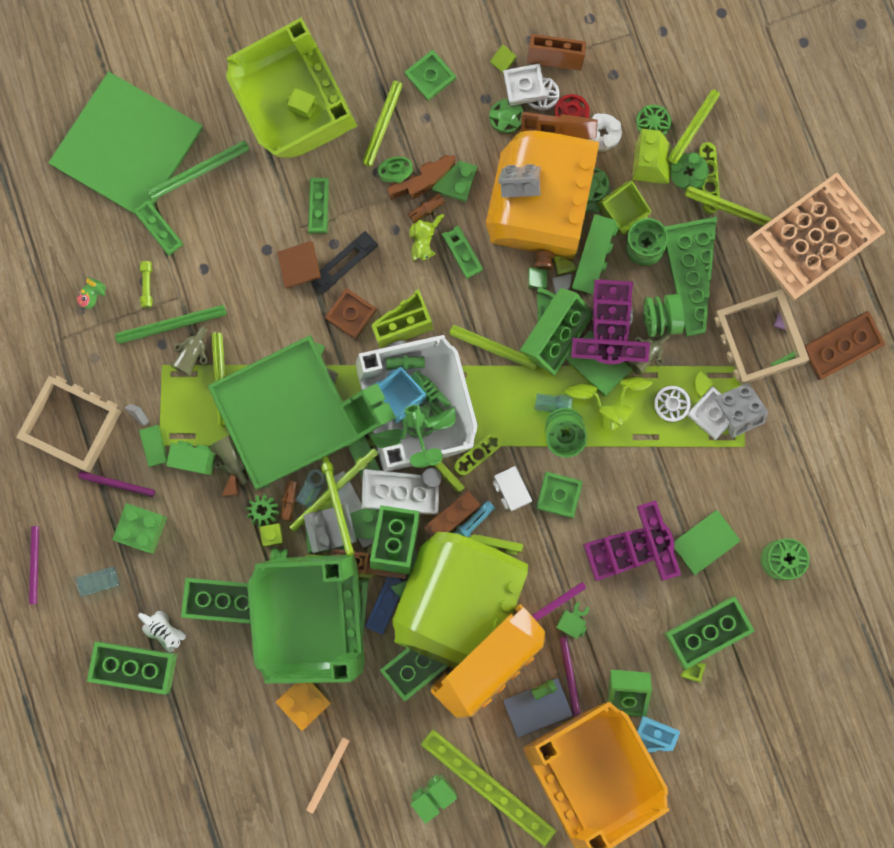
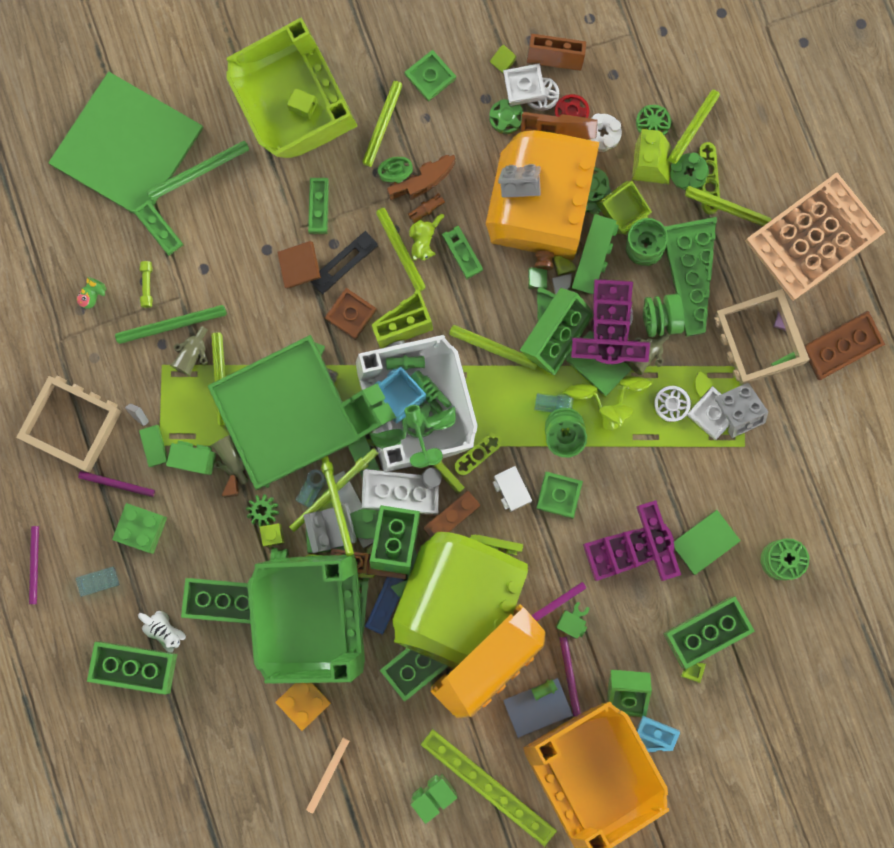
(289, 501): dark orange pin -> none
(400, 249): none -> lime axle
(457, 181): bright green wing -> none
(475, 519): medium azure pin -> none

